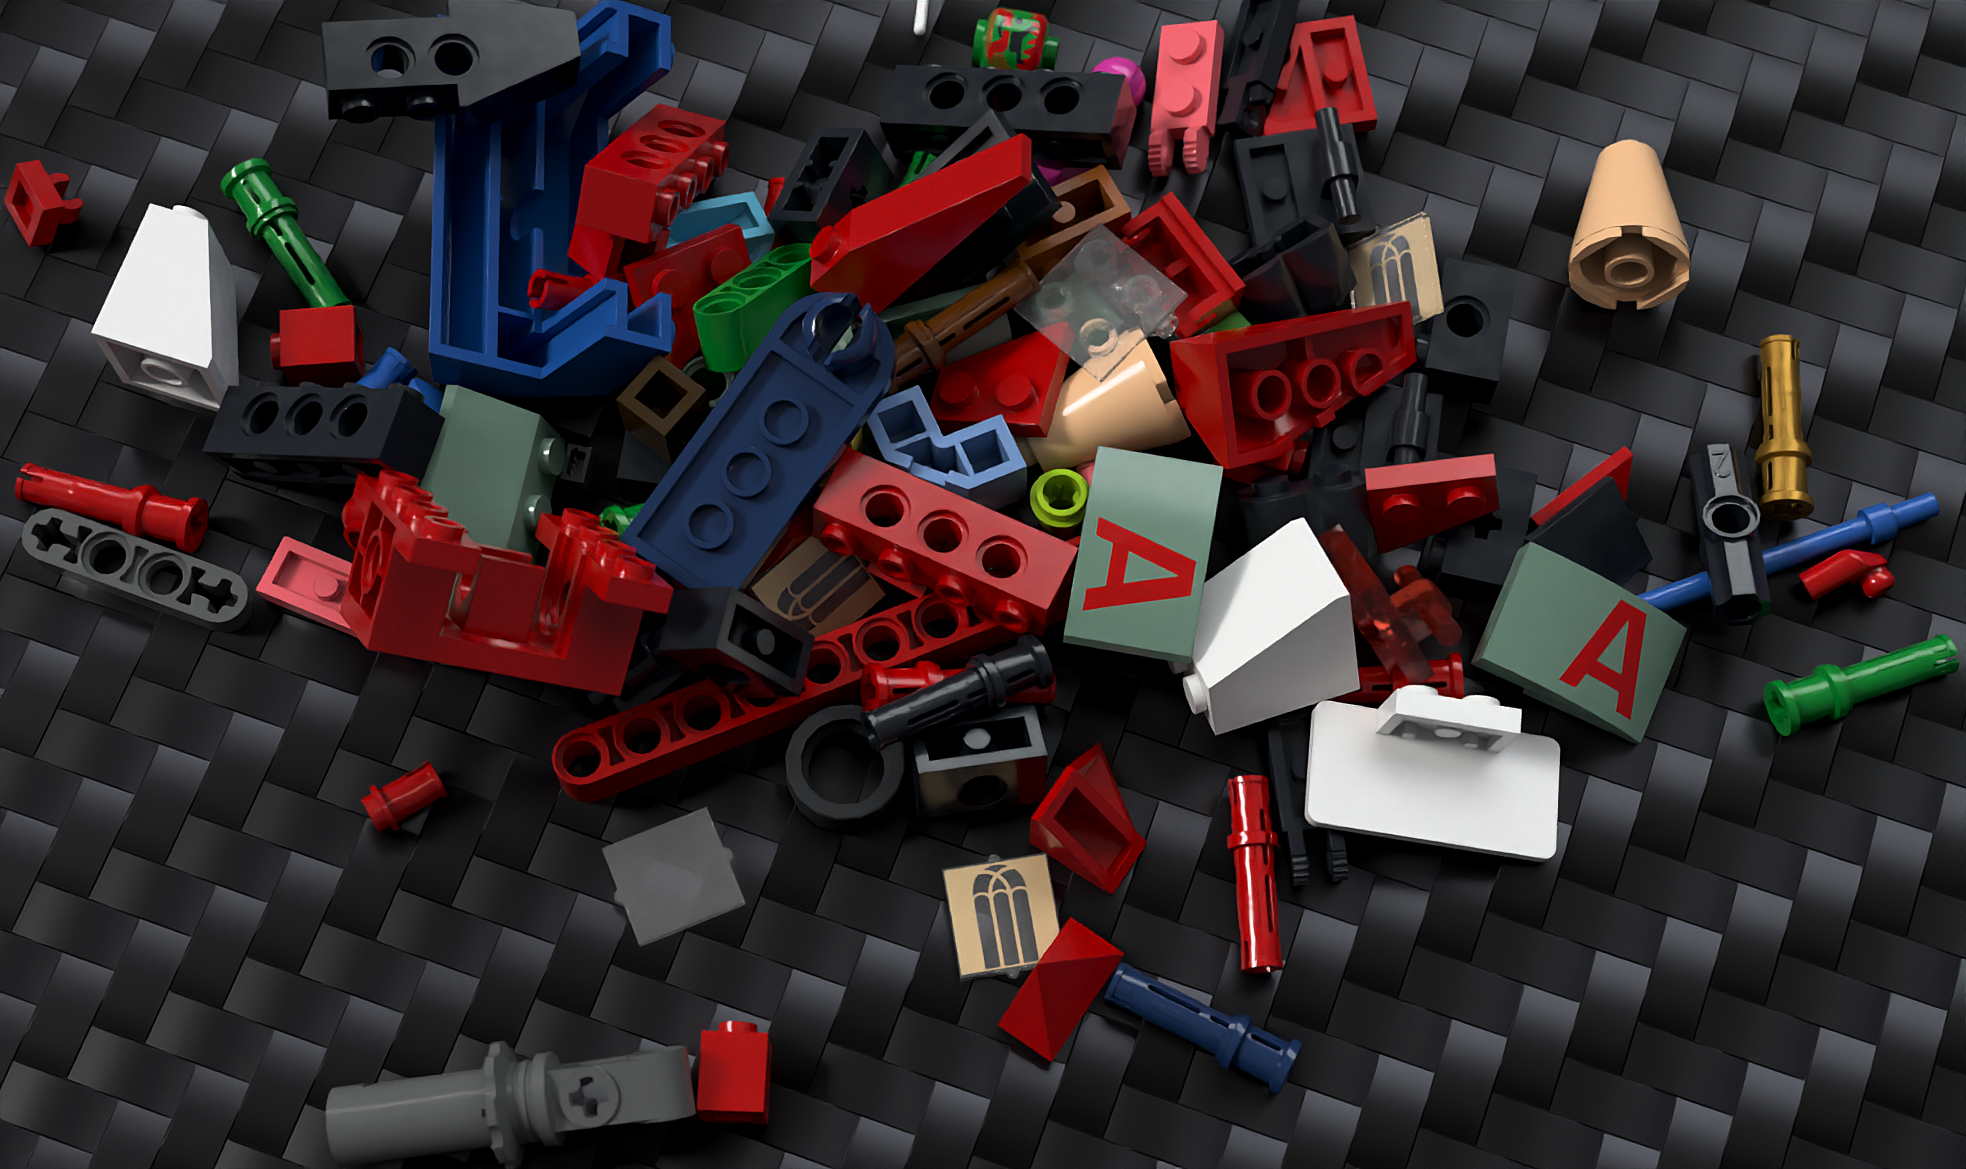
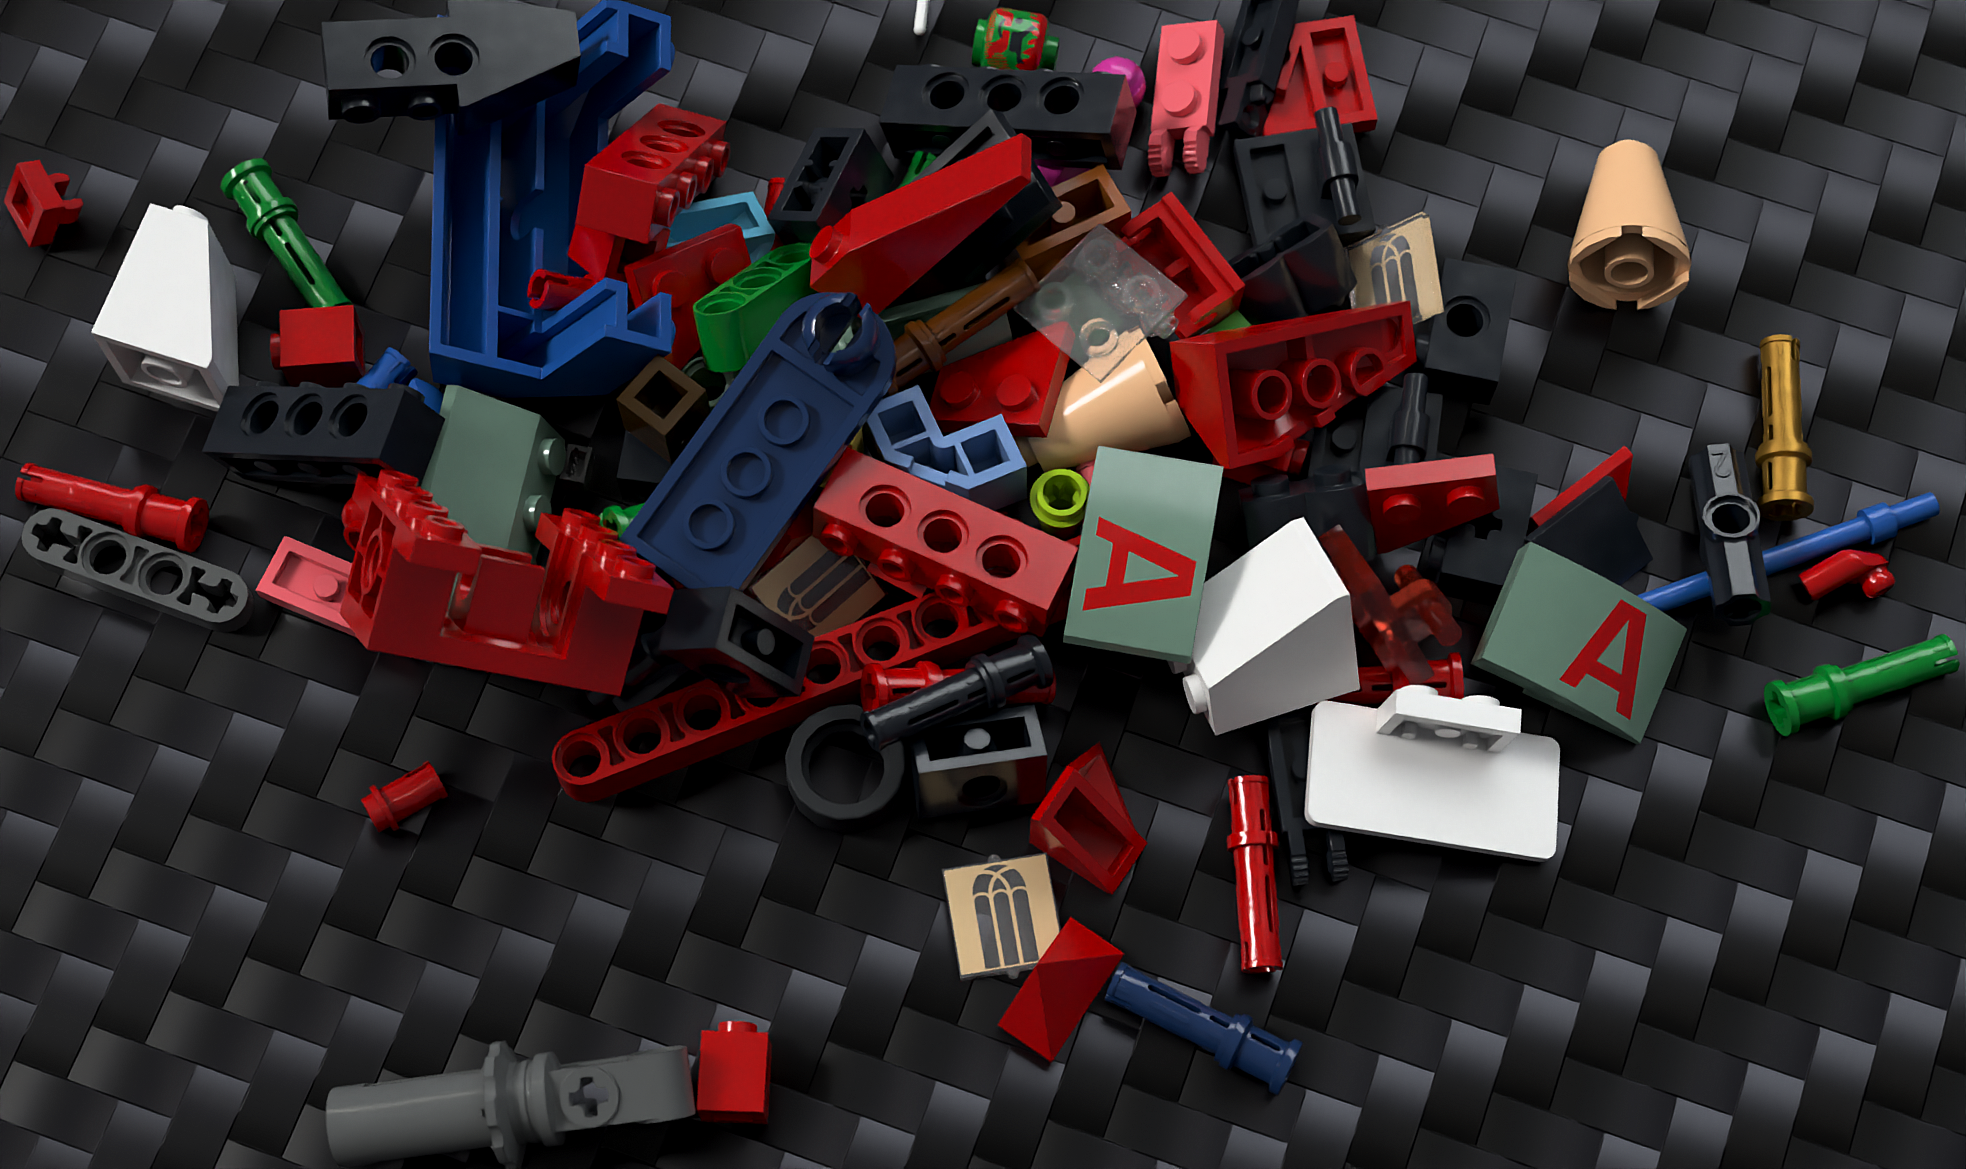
(673, 876): clear piece -> none

